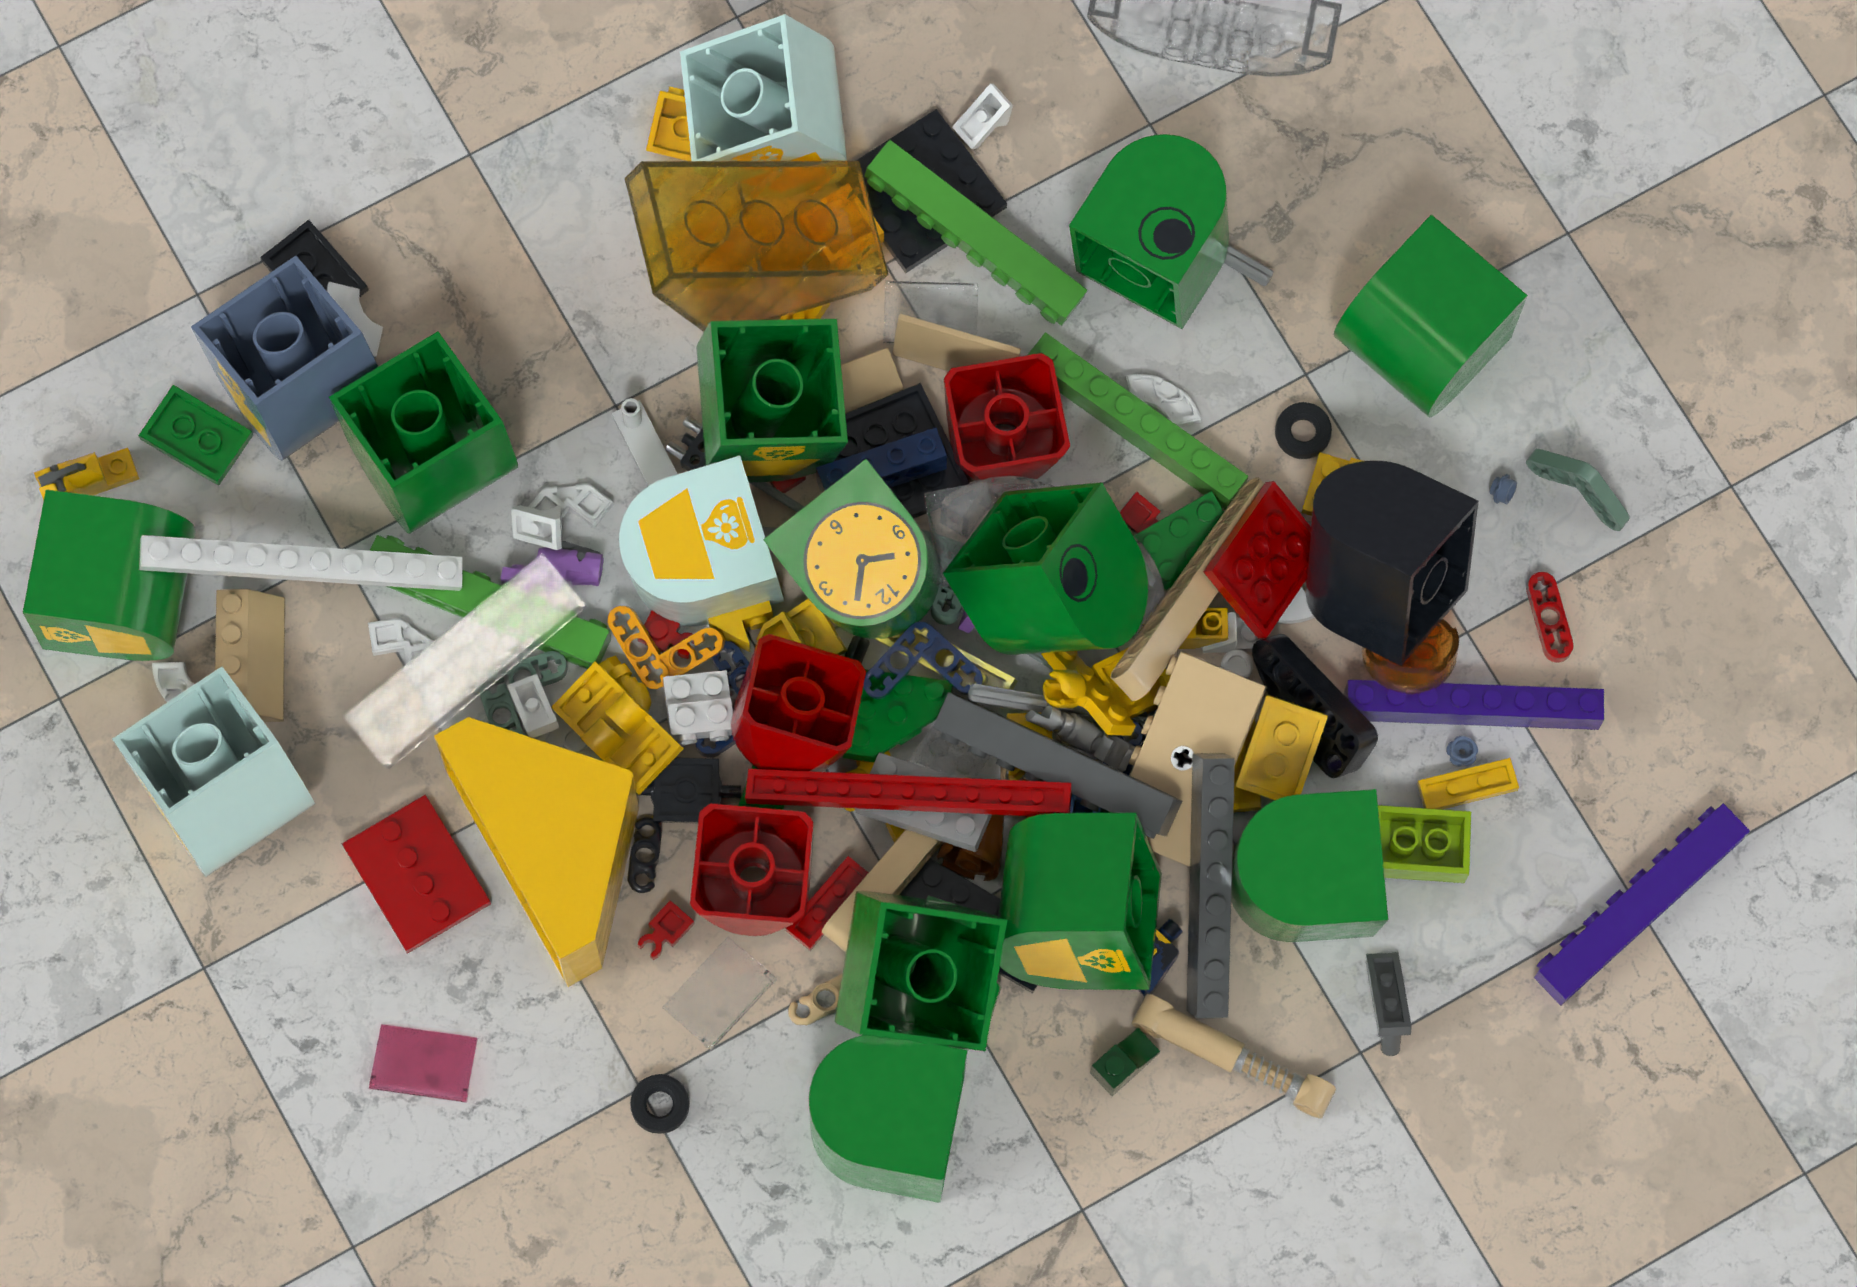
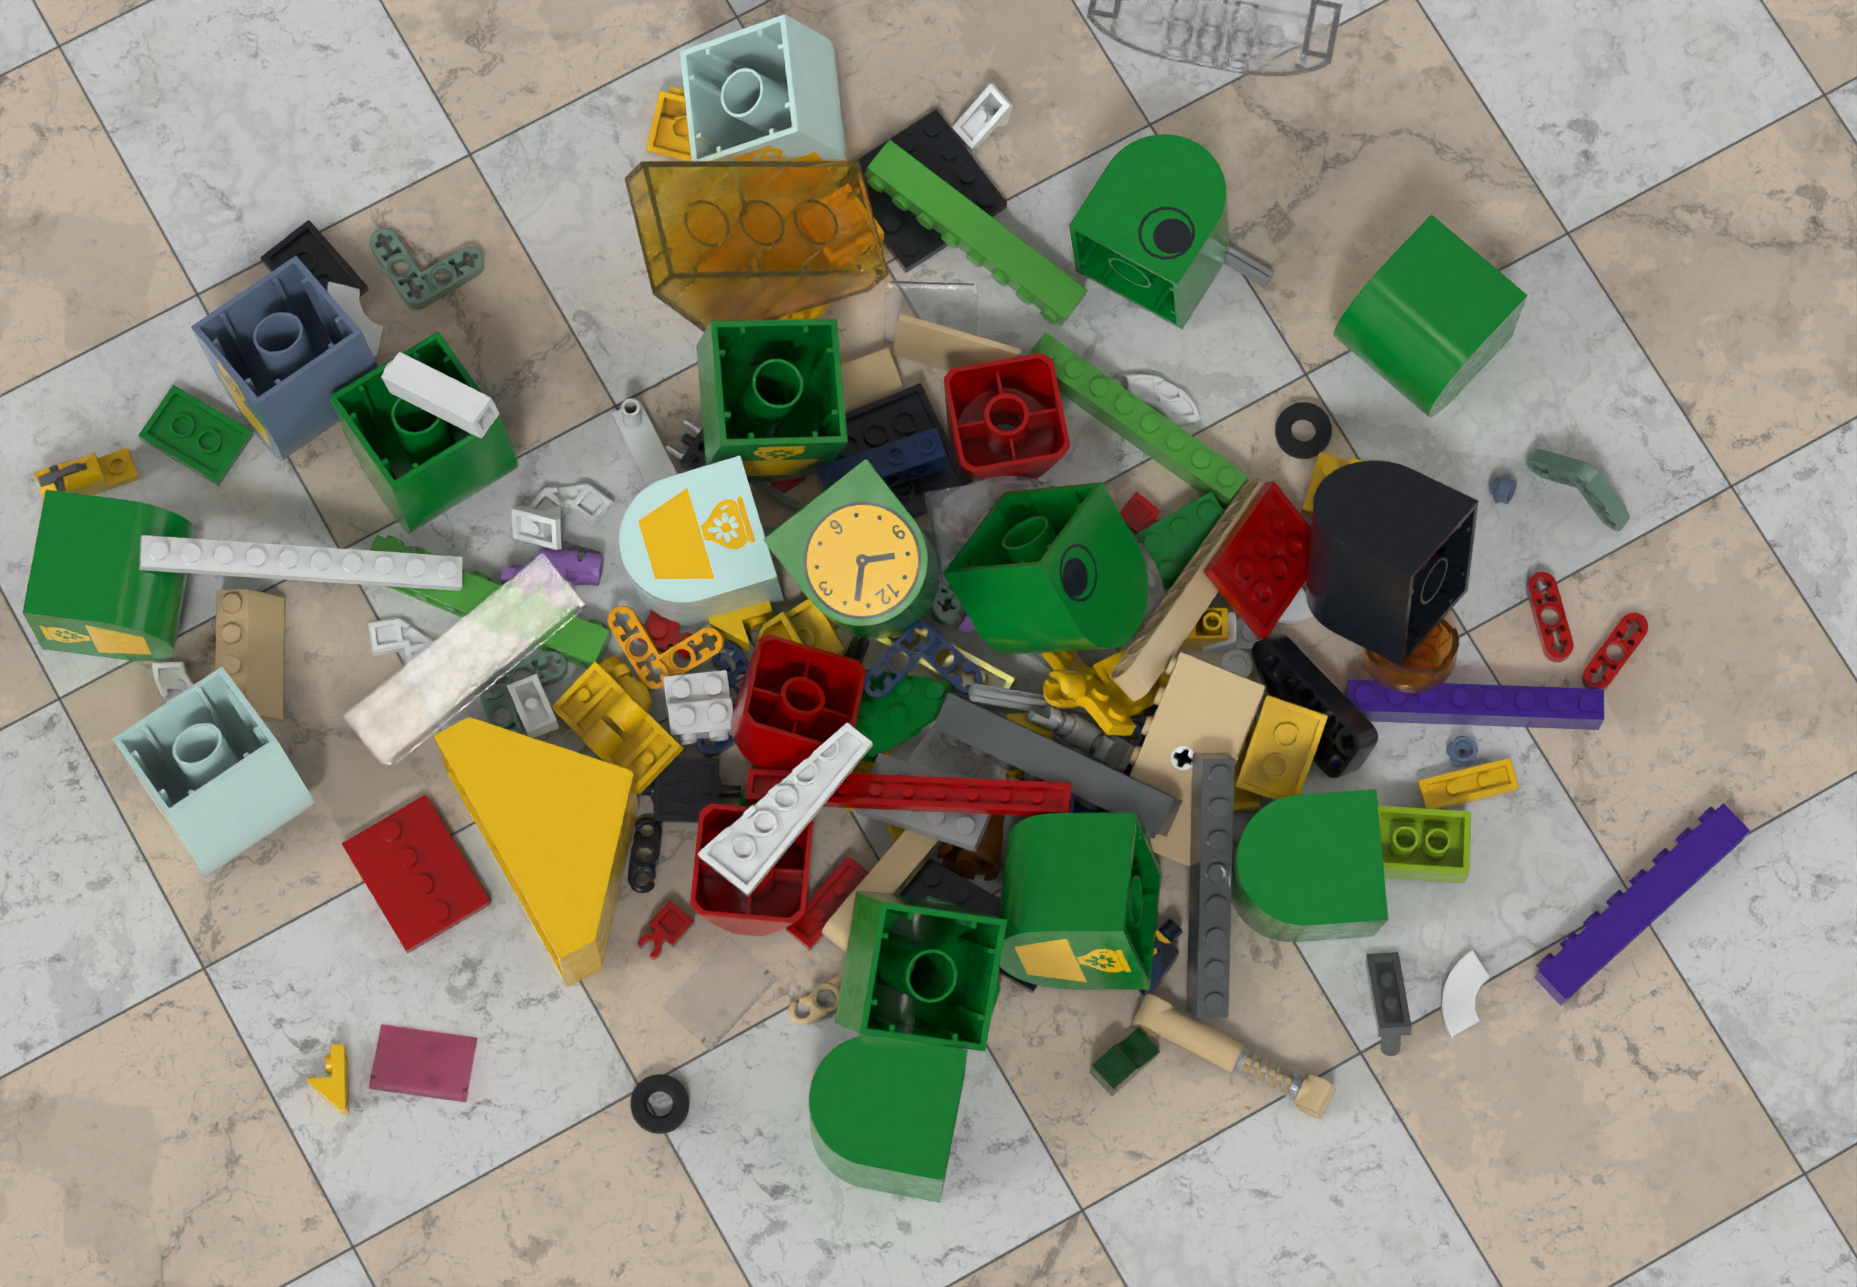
(334, 1088): none -> yellow slope
(425, 280): none -> sand green beam
(440, 395): none -> white brick
(767, 829): none -> white wing
(1460, 993): none -> white tile
(1620, 630): none -> red beam

